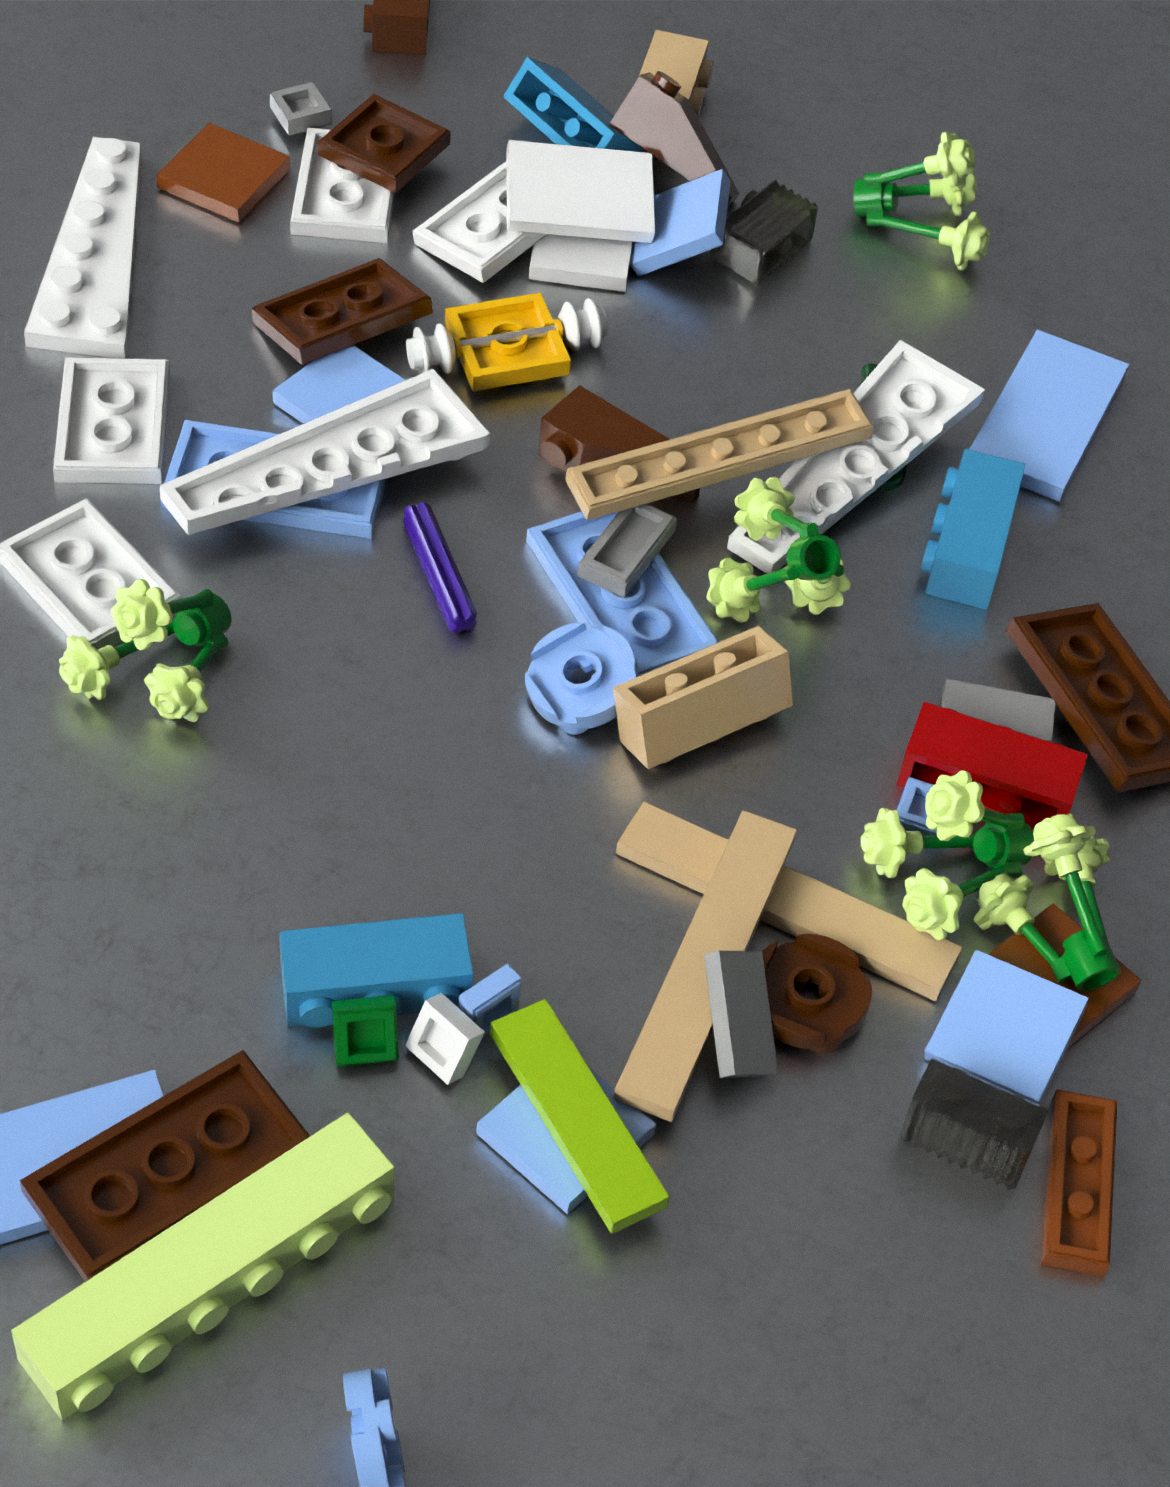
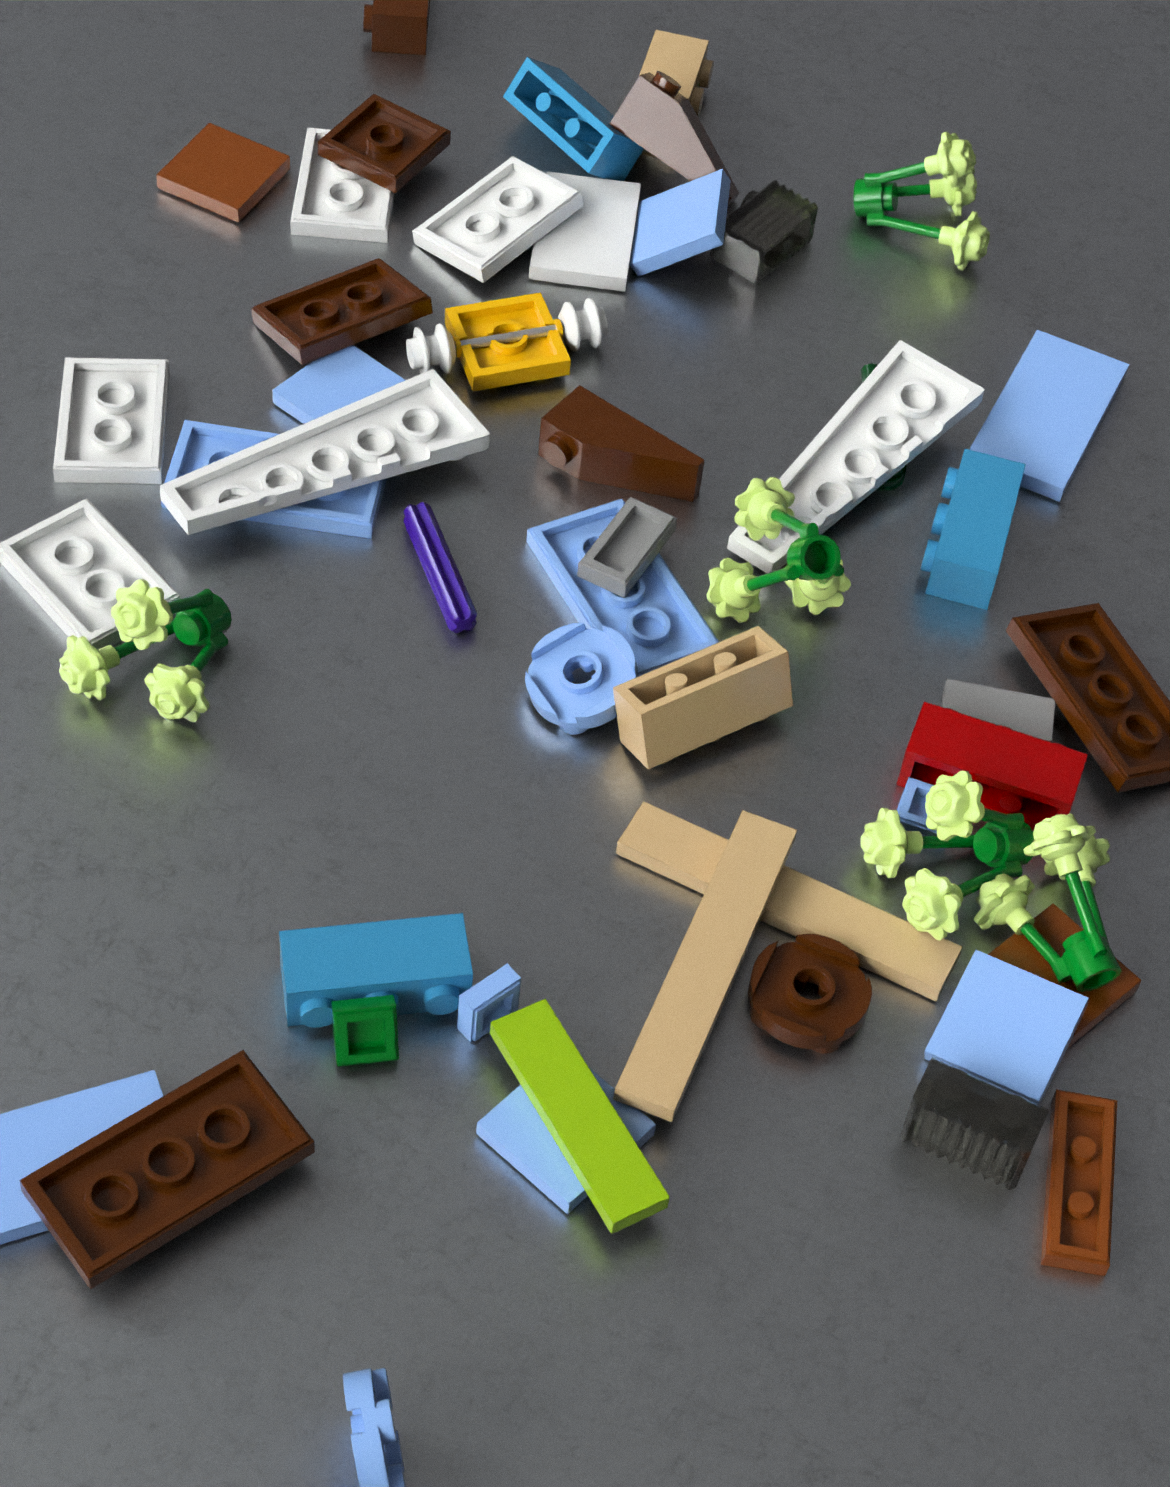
(89, 273): white wing -> none
(204, 1267): yellowish green brick -> none
(300, 108): light grey plate -> none
(444, 1038): white plate -> none
(580, 191): white tile -> none
(718, 454): tan tile -> none
(740, 1014): light grey tile -> none

